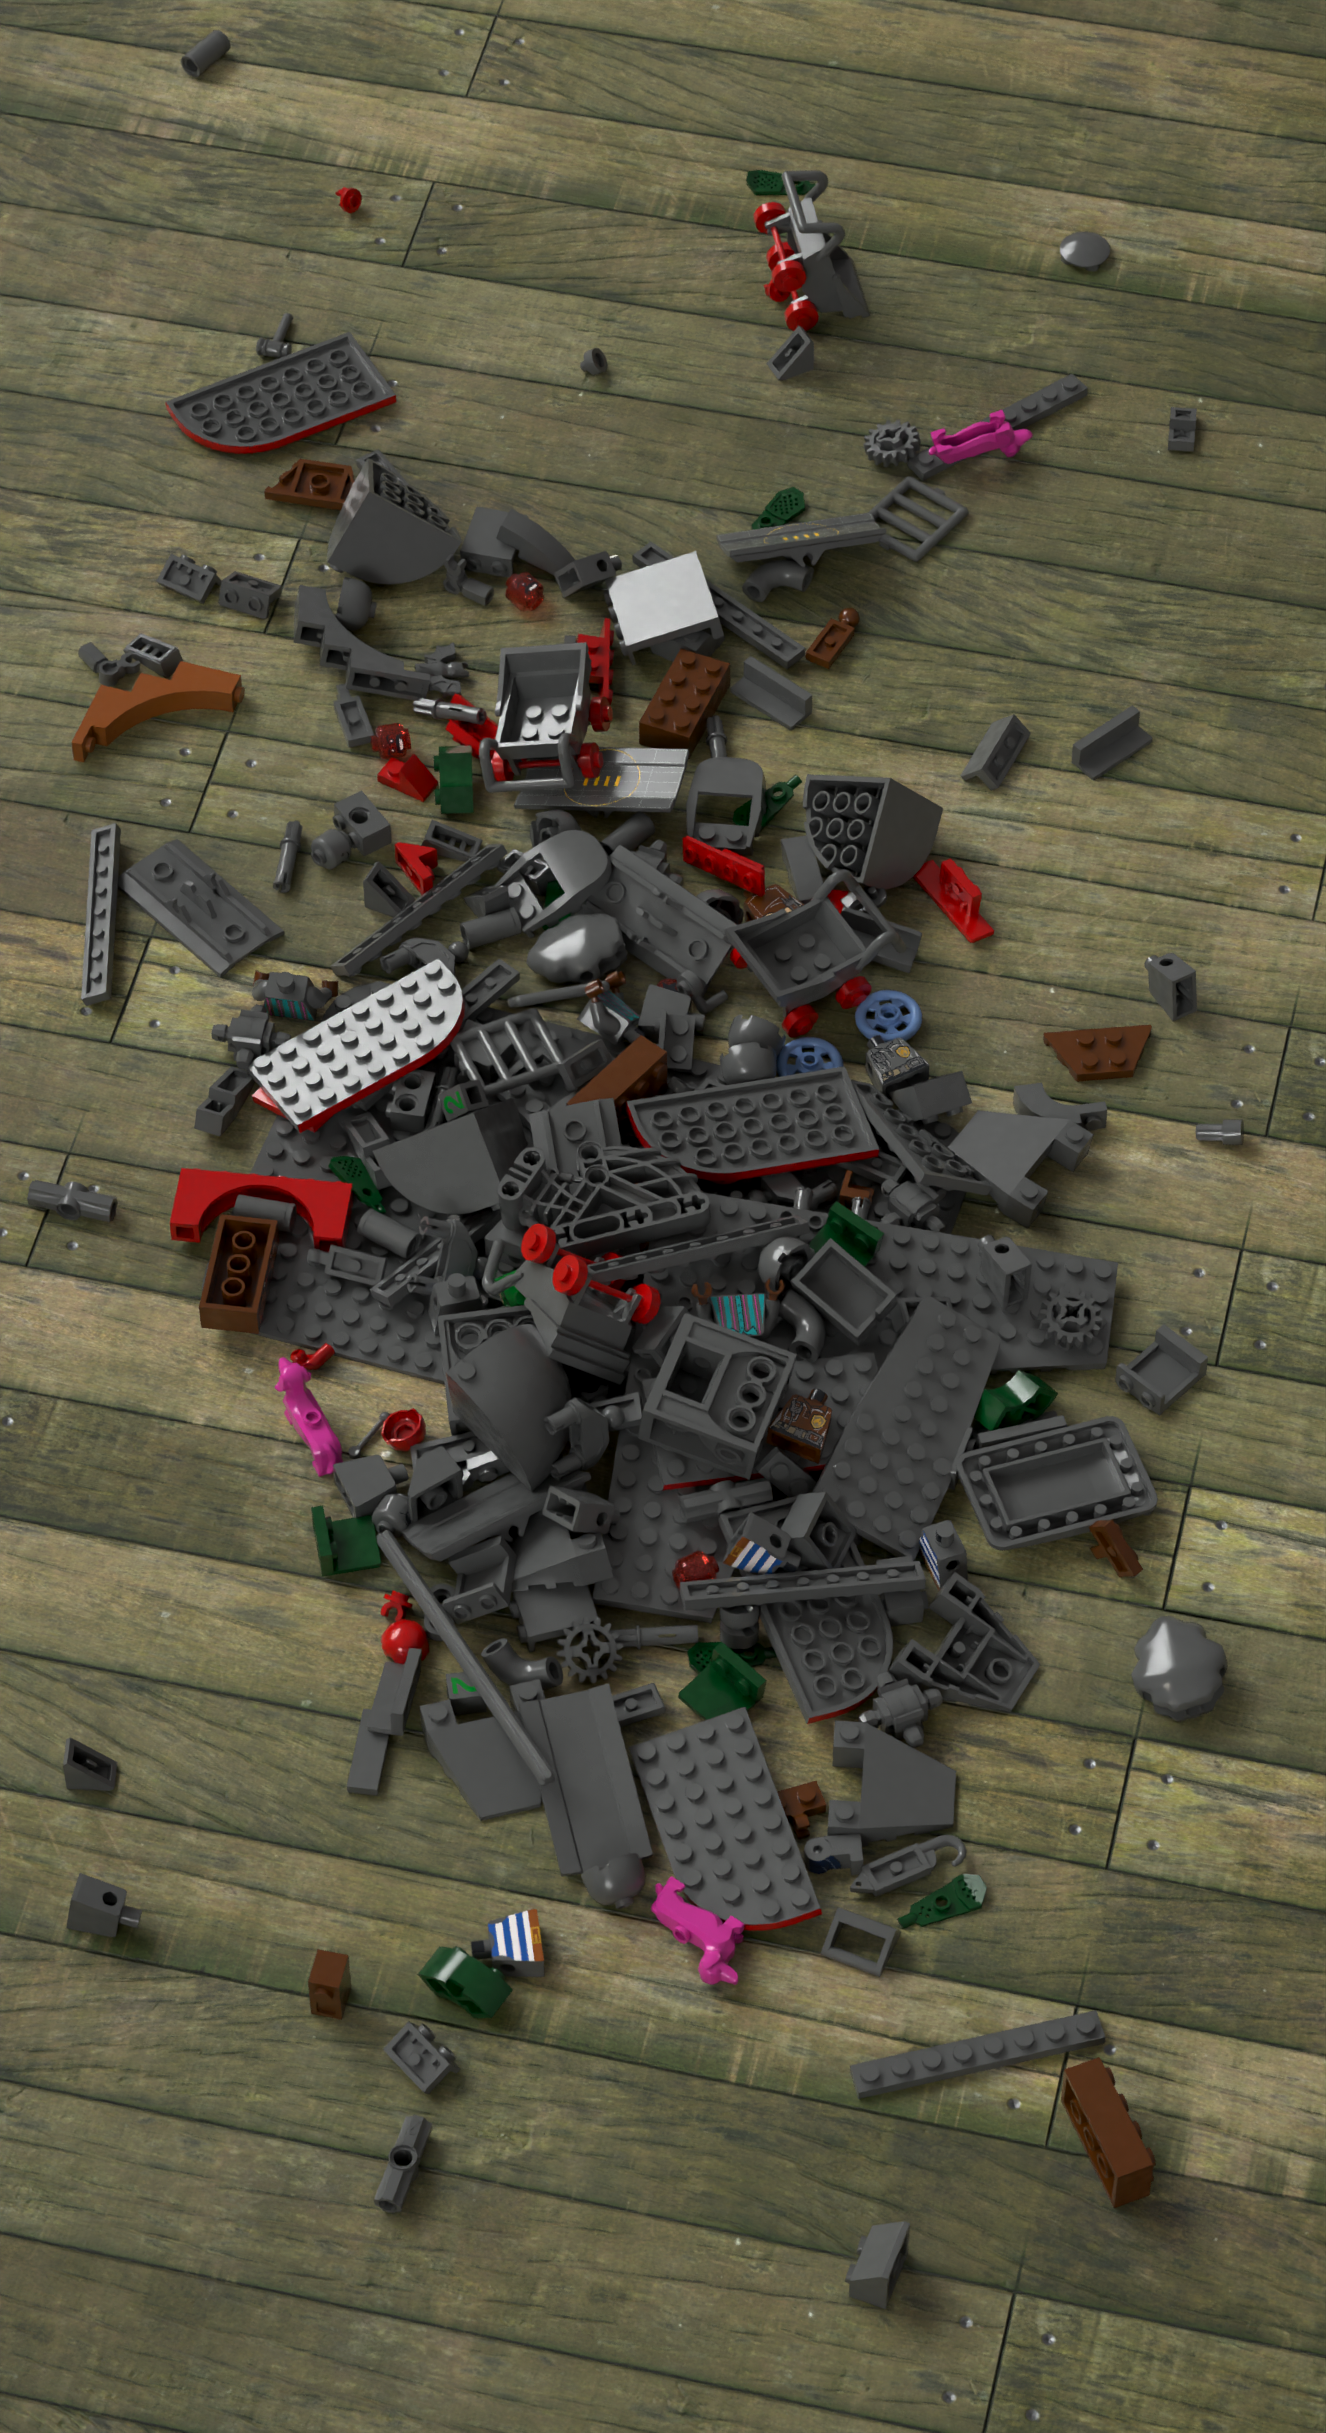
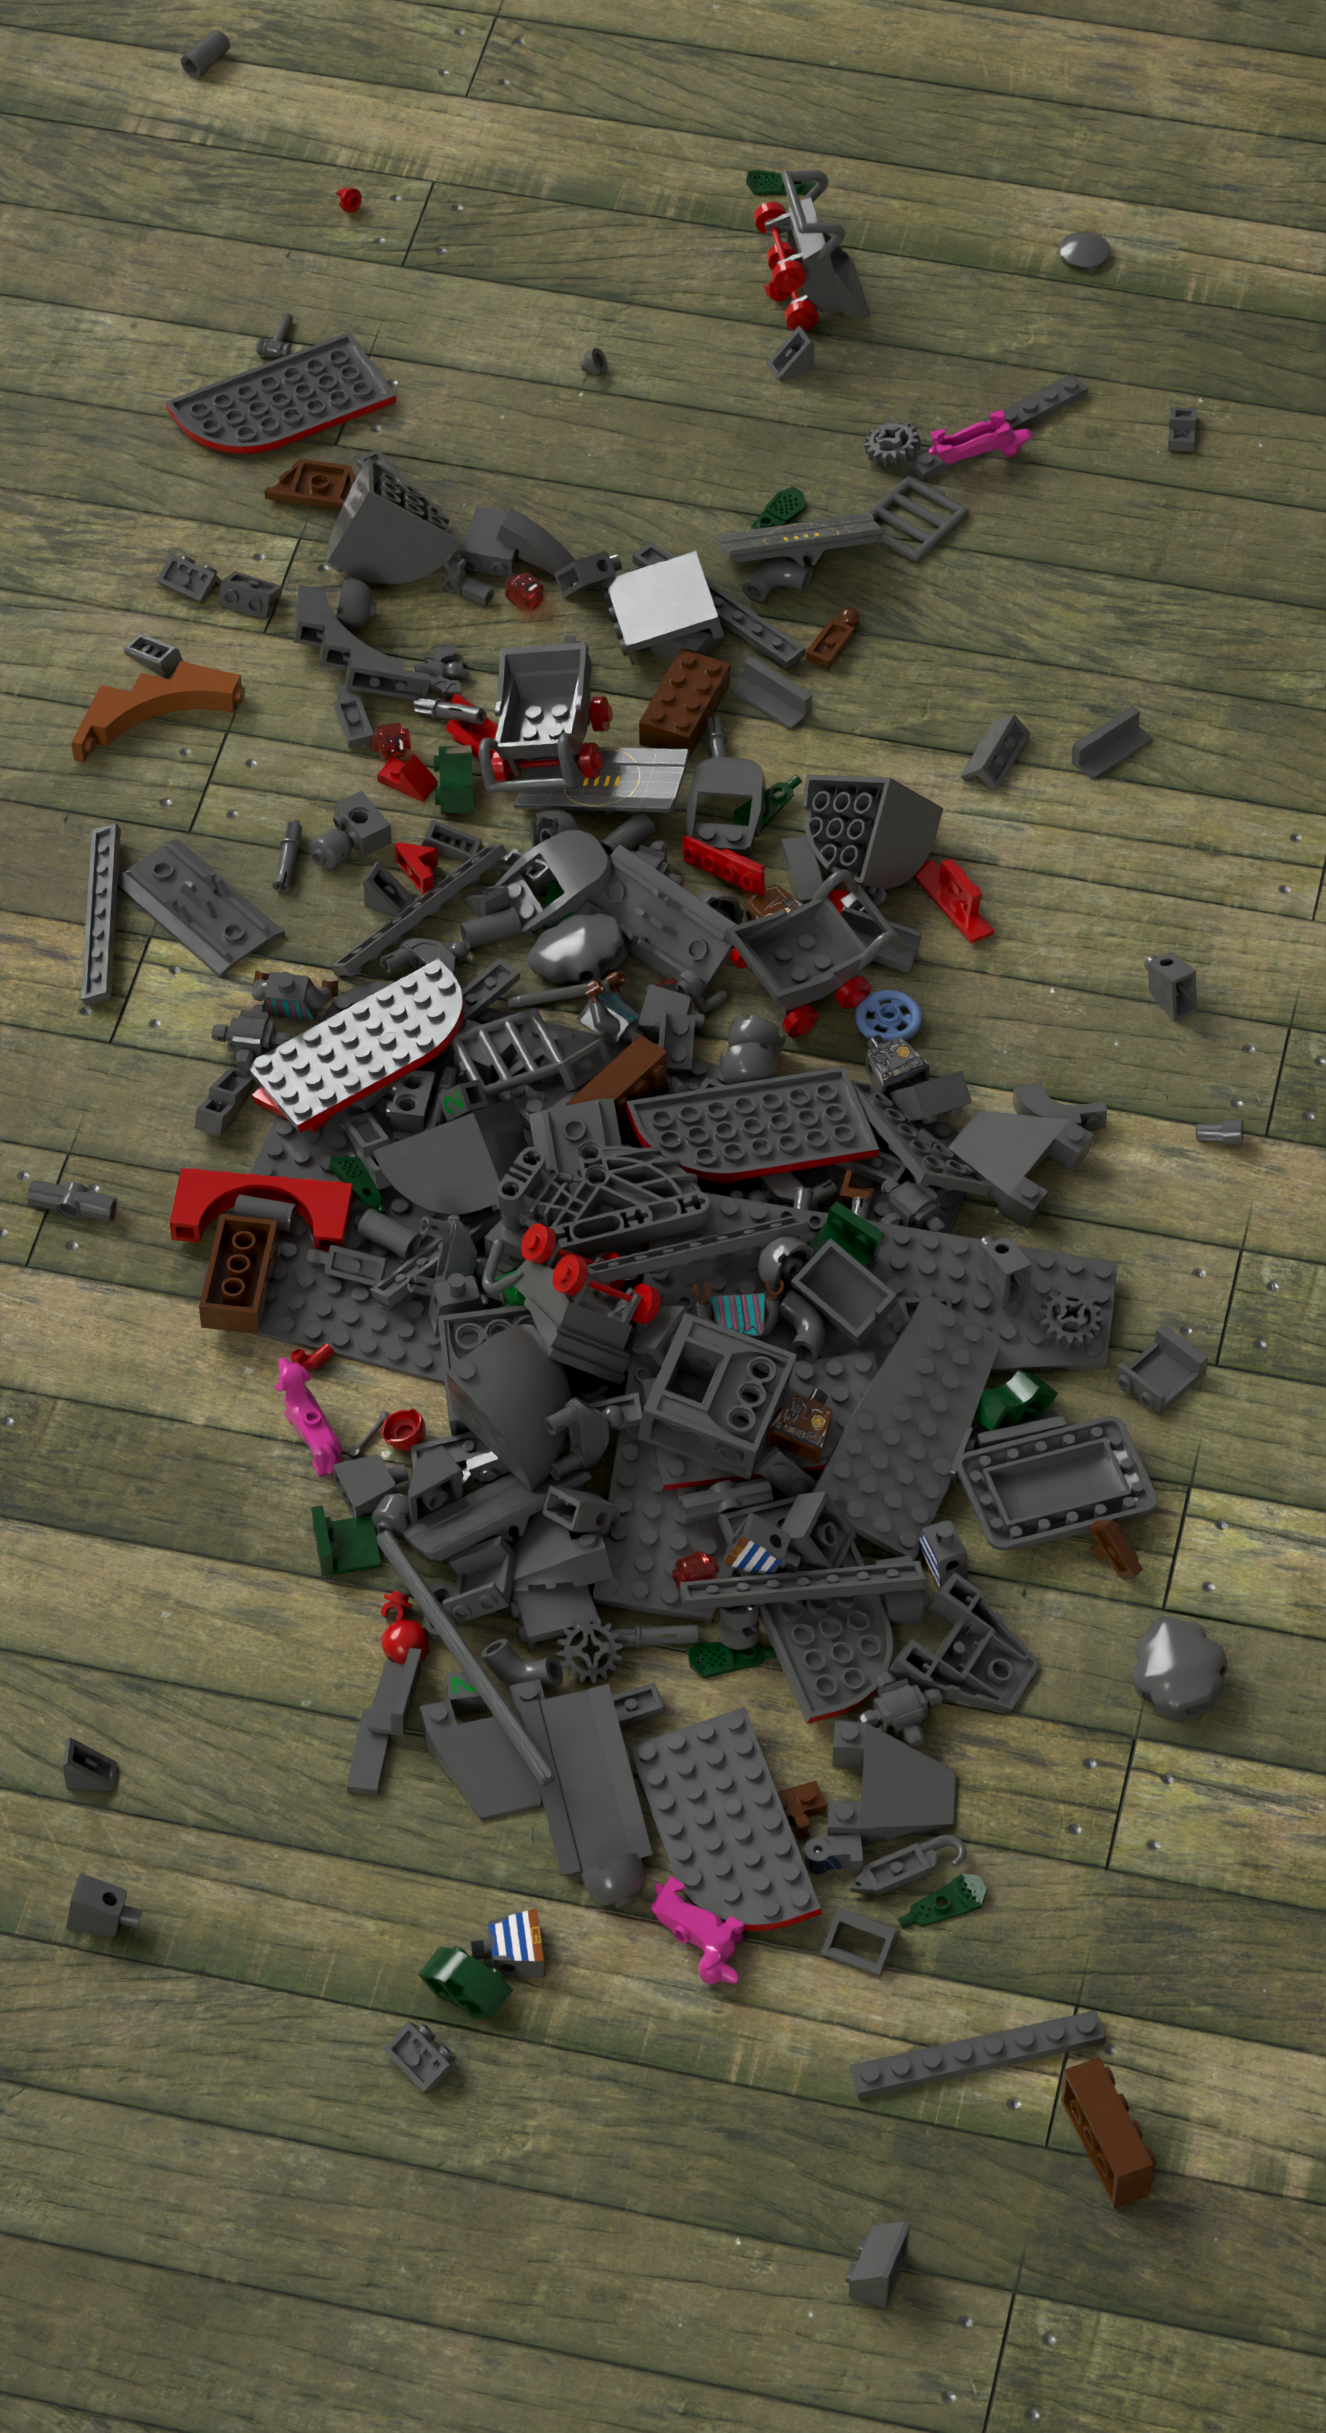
(108, 671): dark grey bar -> none
(329, 1984): reddish brown brick -> none
(398, 2179): dark grey piece -> none
(601, 659): red bracket -> none
(723, 1685): dark green bracket -> none
(794, 1049): medium blue plate -> none
(1100, 1052): reddish brown wing -> none

